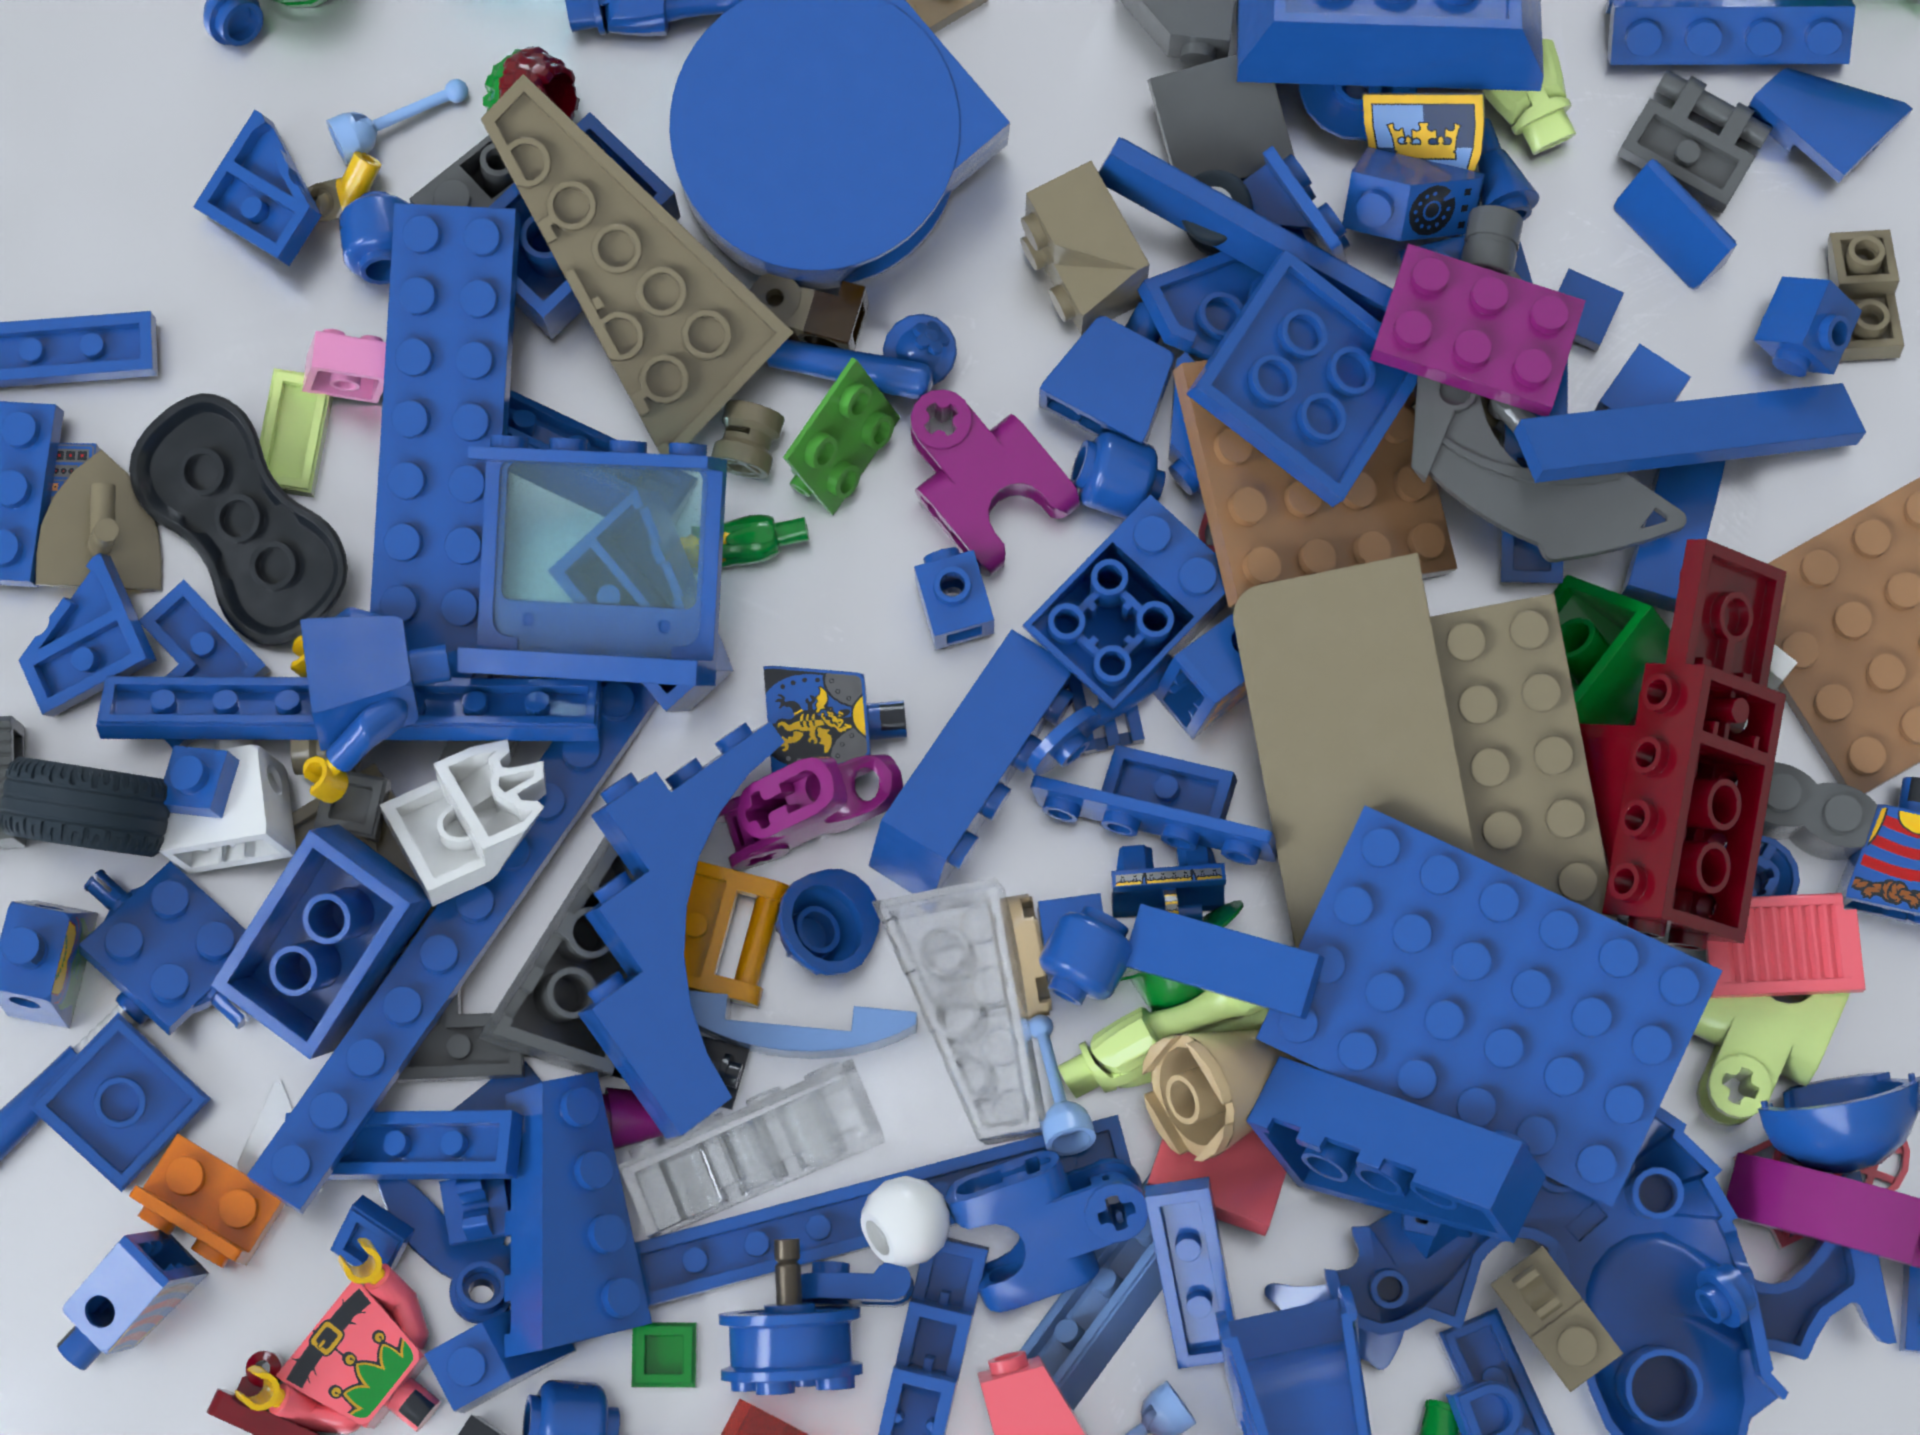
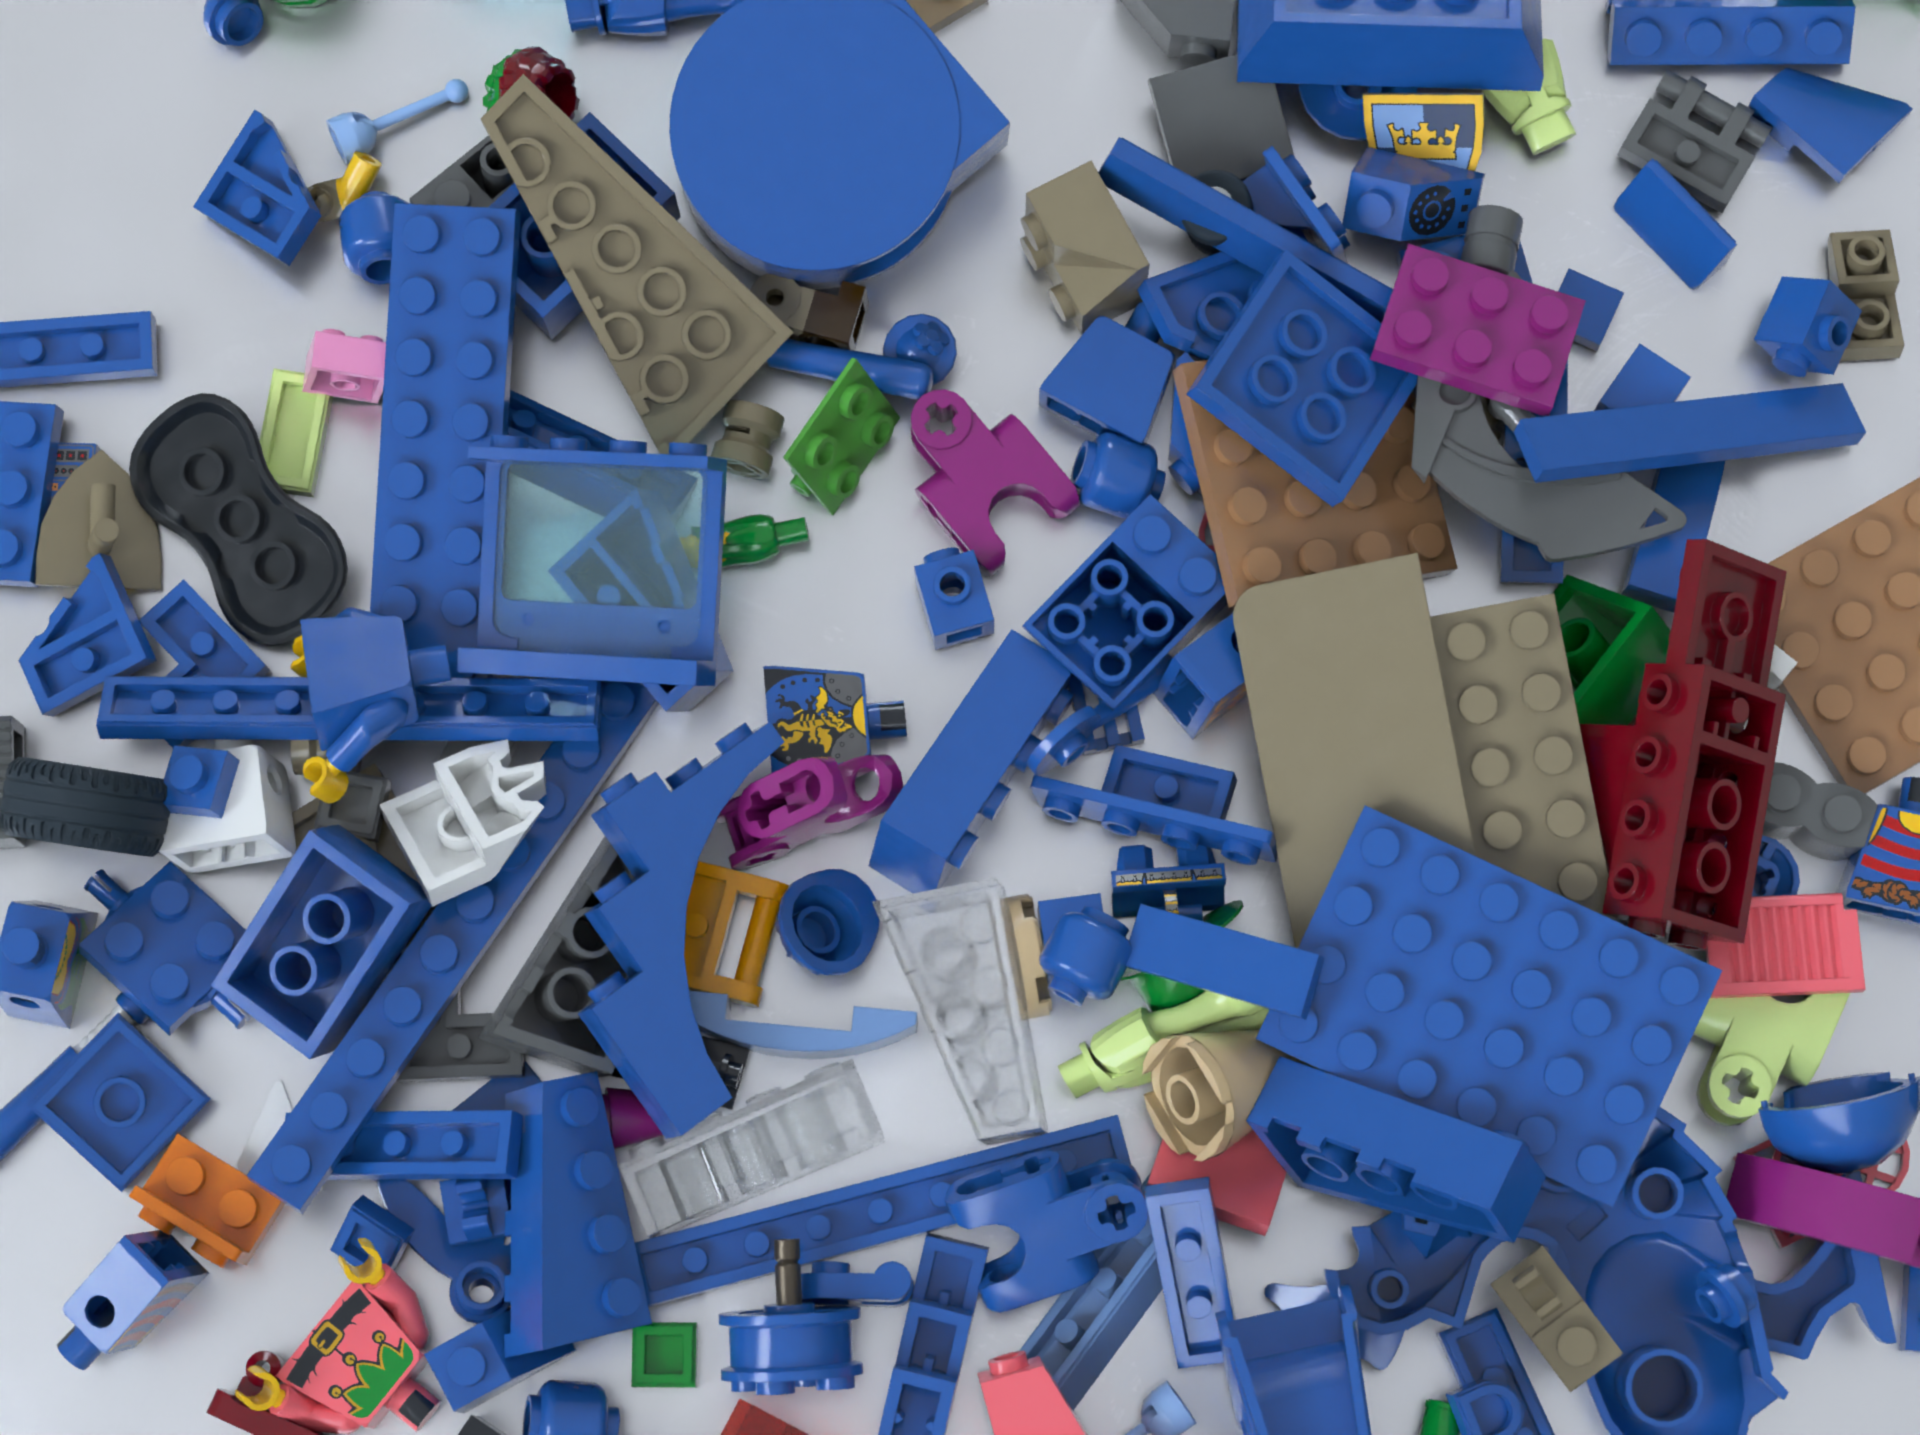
(905, 1221): white piece -> none
(1067, 1124): light blue hinge -> none
(1503, 180): blue cone -> none

